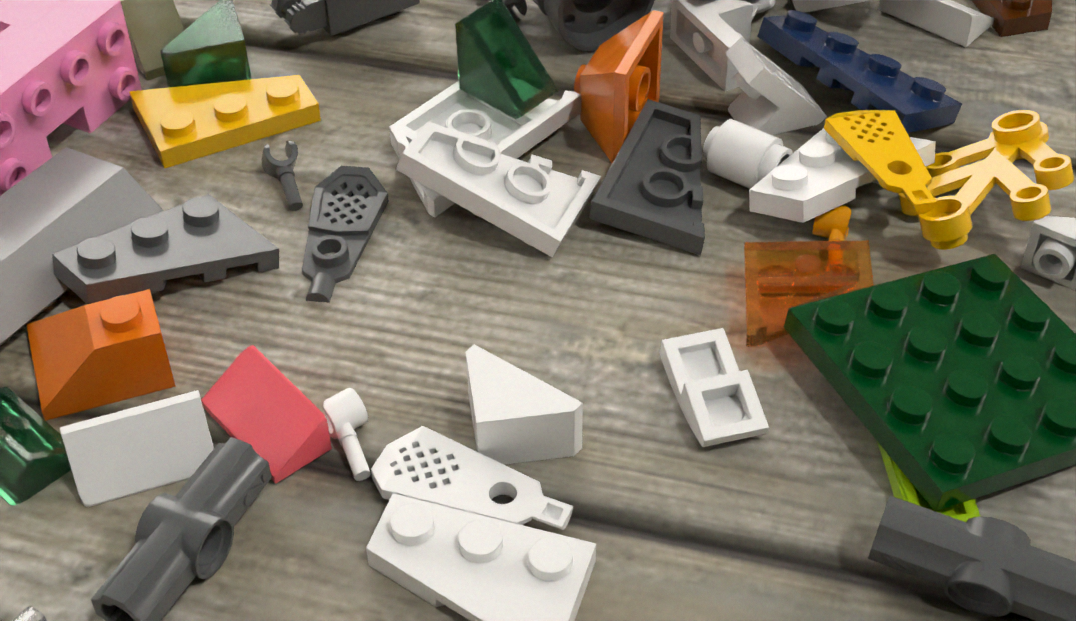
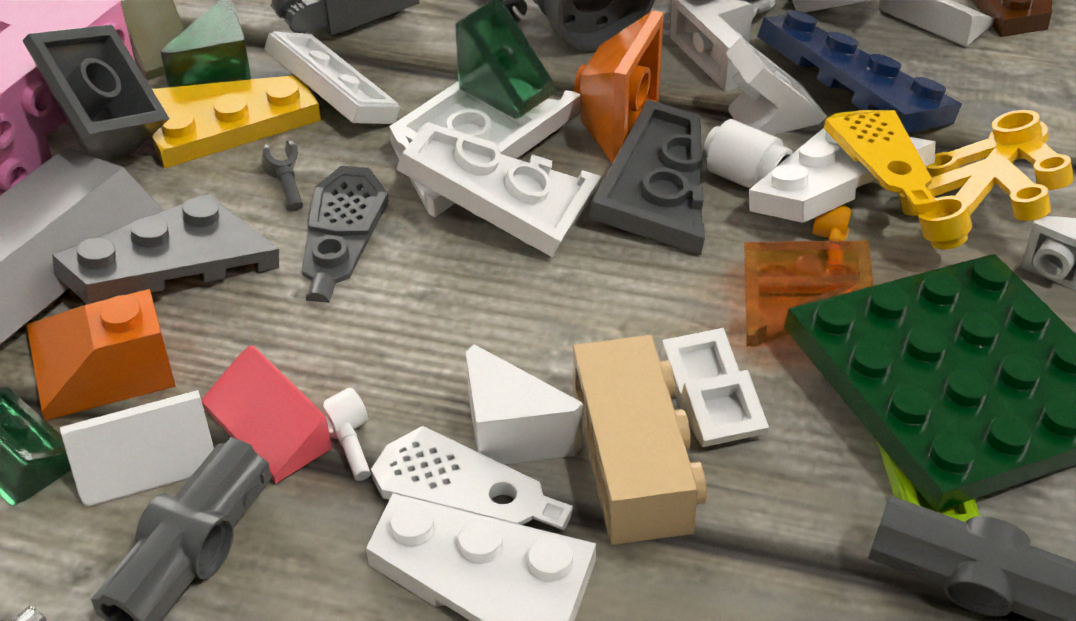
(97, 88): none -> dark grey slope
(332, 78): none -> white tile
(637, 440): none -> tan brick

